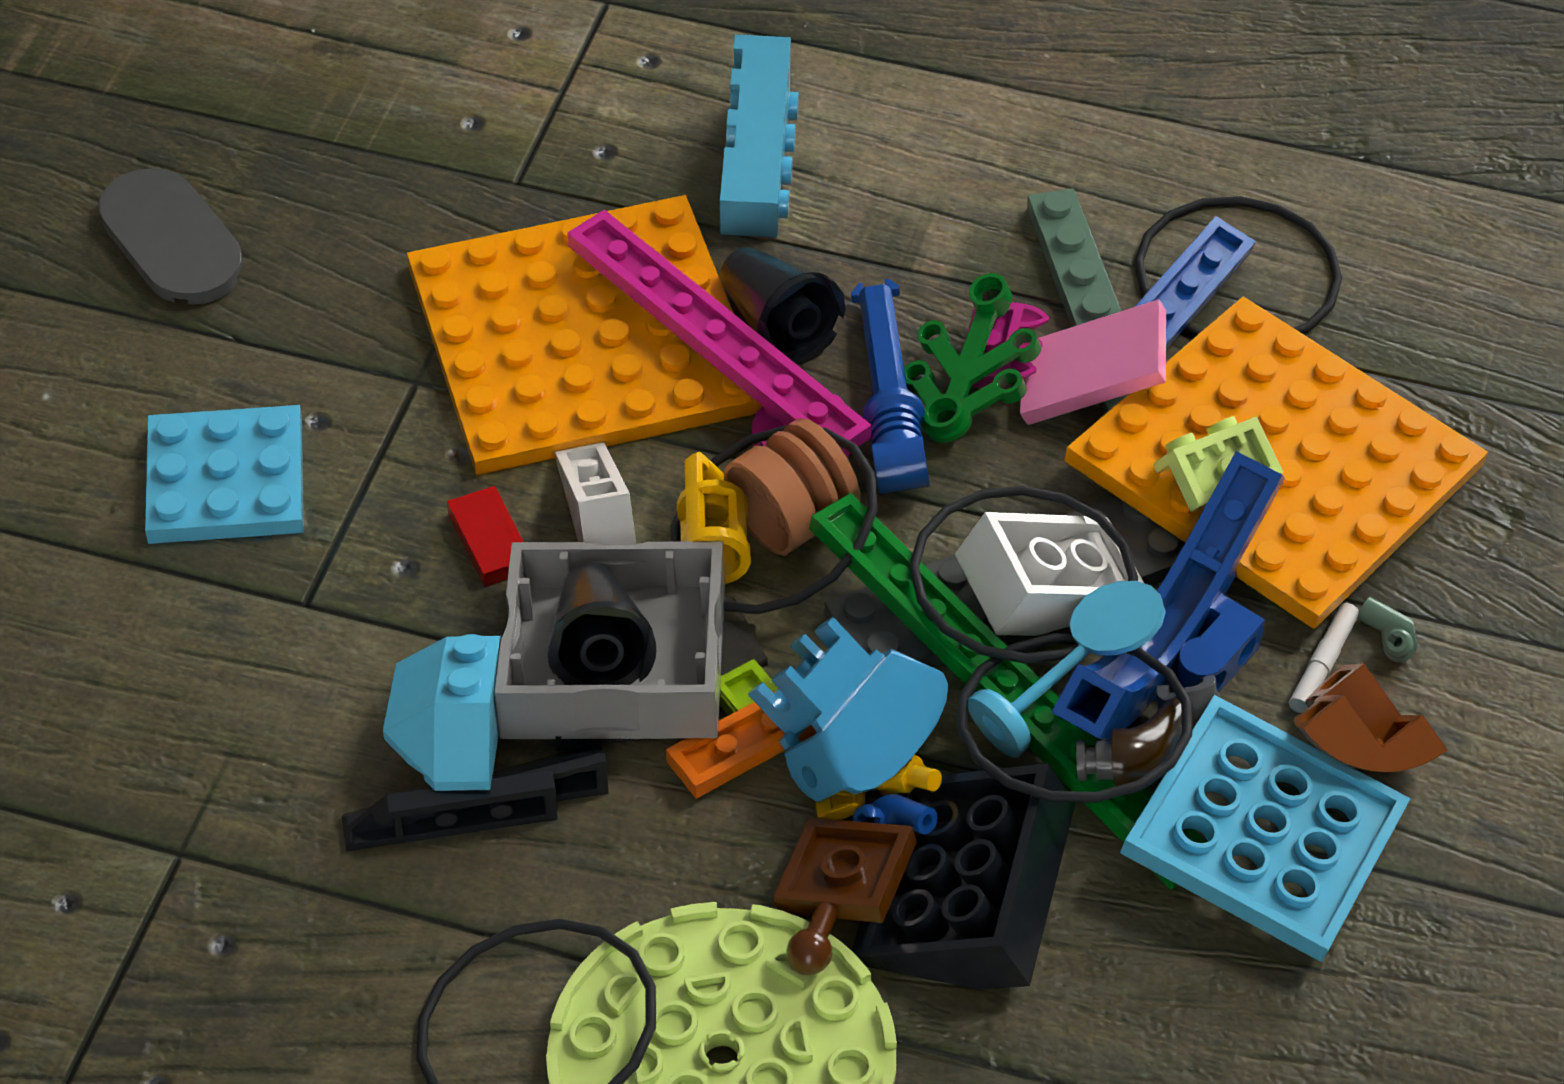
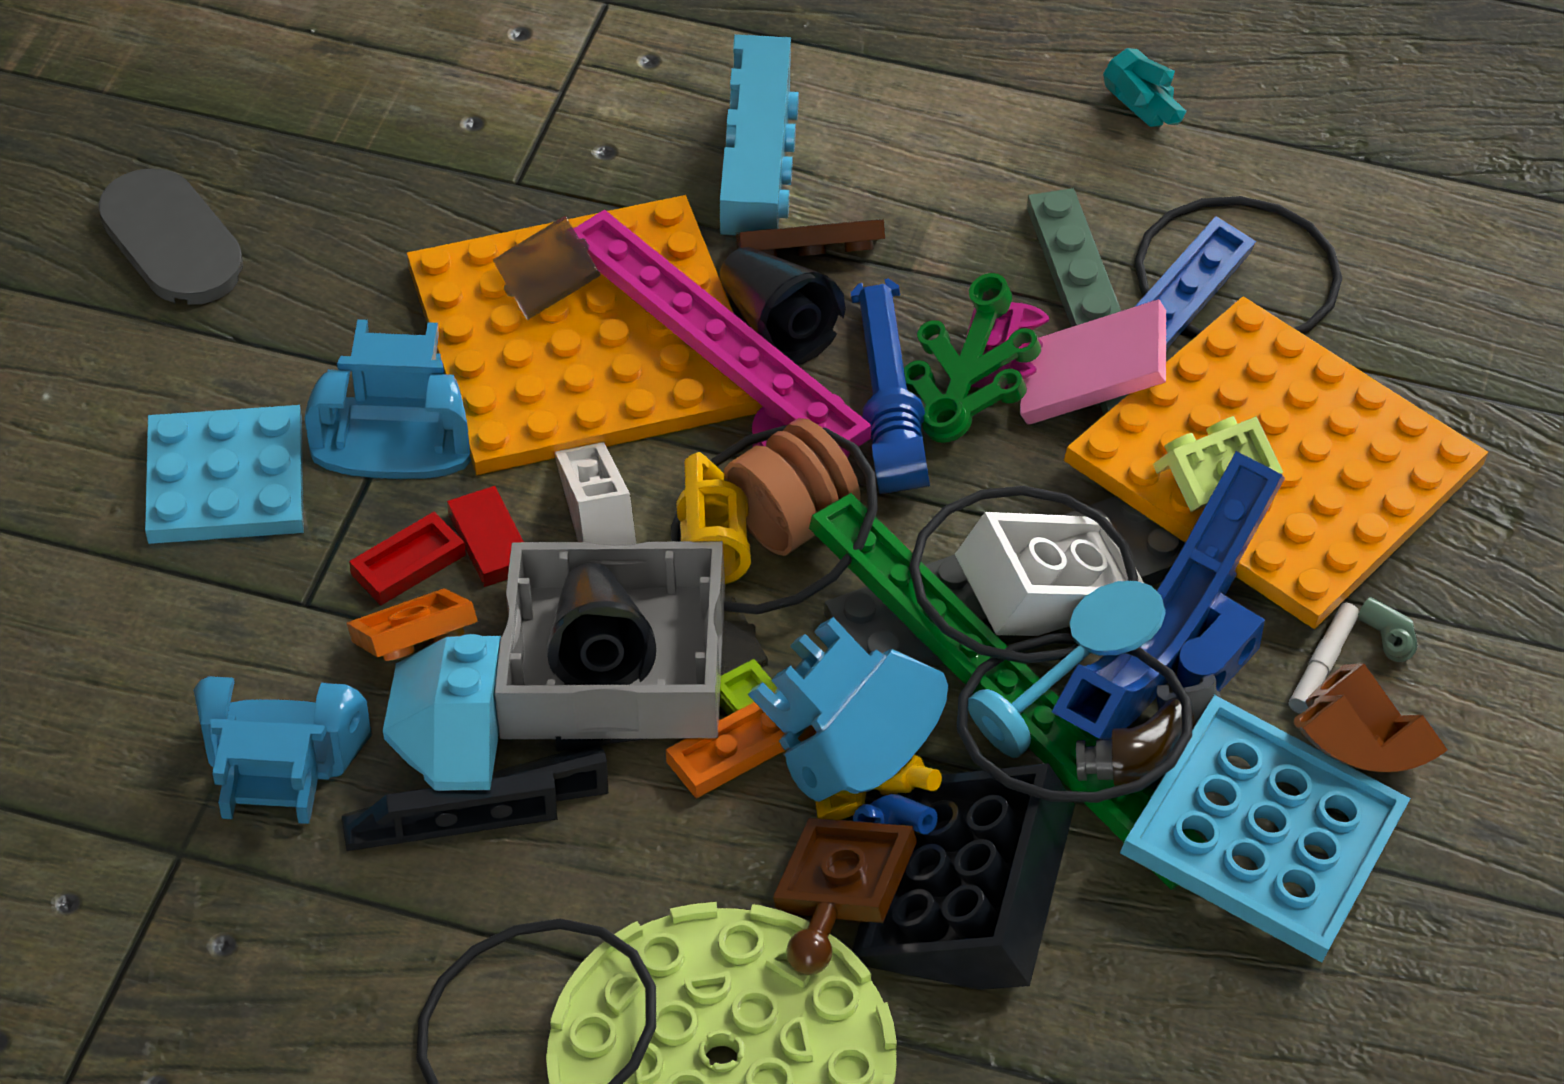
(278, 747): none -> dark azure piece
(399, 627): none -> orange plate
(403, 413): none -> dark azure piece
(407, 558): none -> red tile
(546, 267): none -> clear smoke piece
(812, 238): none -> reddish brown plate
(1144, 88): none -> teal rock

